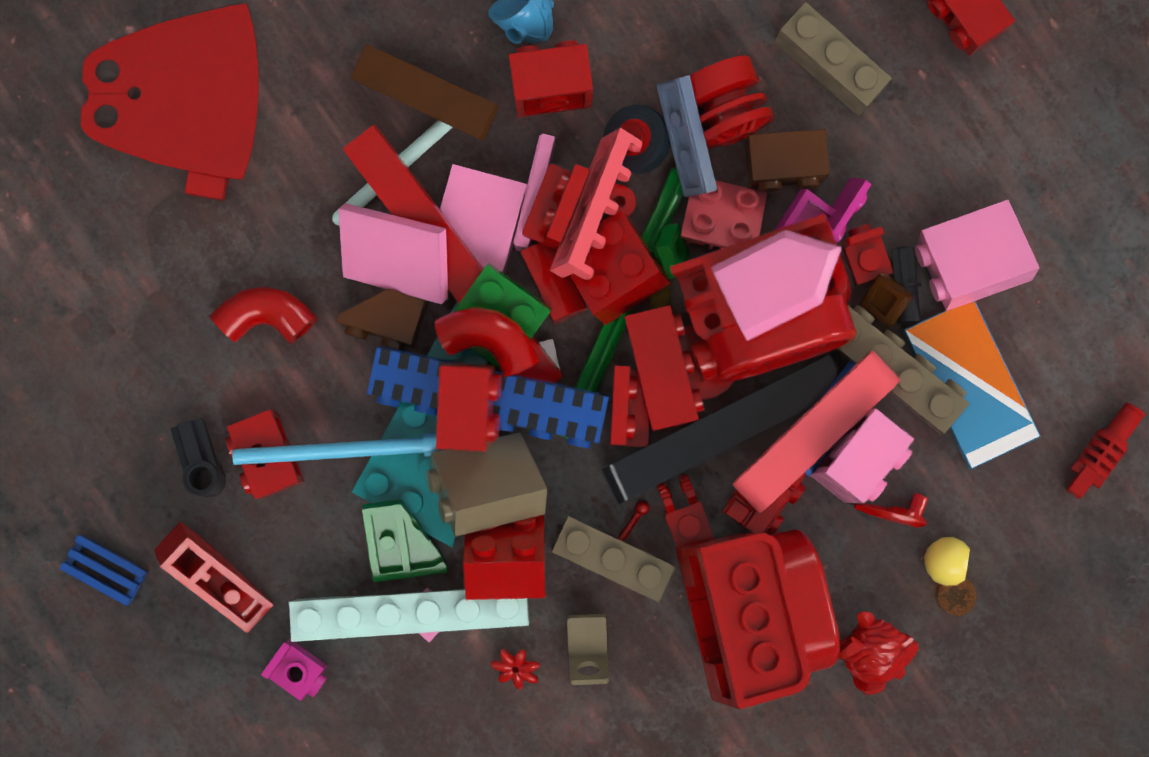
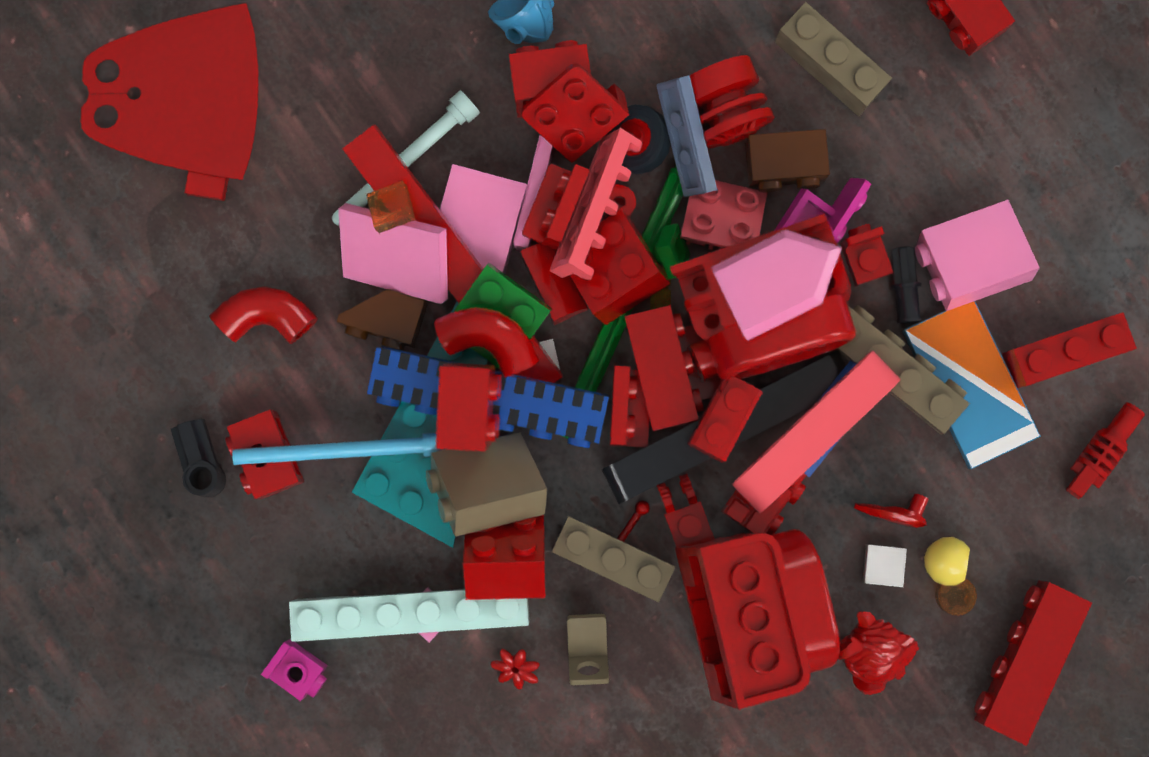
(75, 555): blue tile -> none
(211, 577): red slope -> none
(390, 207): none -> clear orange tile
(398, 543): wing -> none
(425, 92): reddish brown tile -> none
(575, 111): none -> red bracket
(725, 418): none -> red brick
(863, 459): bright pink brick -> none
(884, 565): none -> white tile
(886, 299): reddish brown tile -> none
(1032, 661): none -> red brick
(1069, 350): none -> red brick

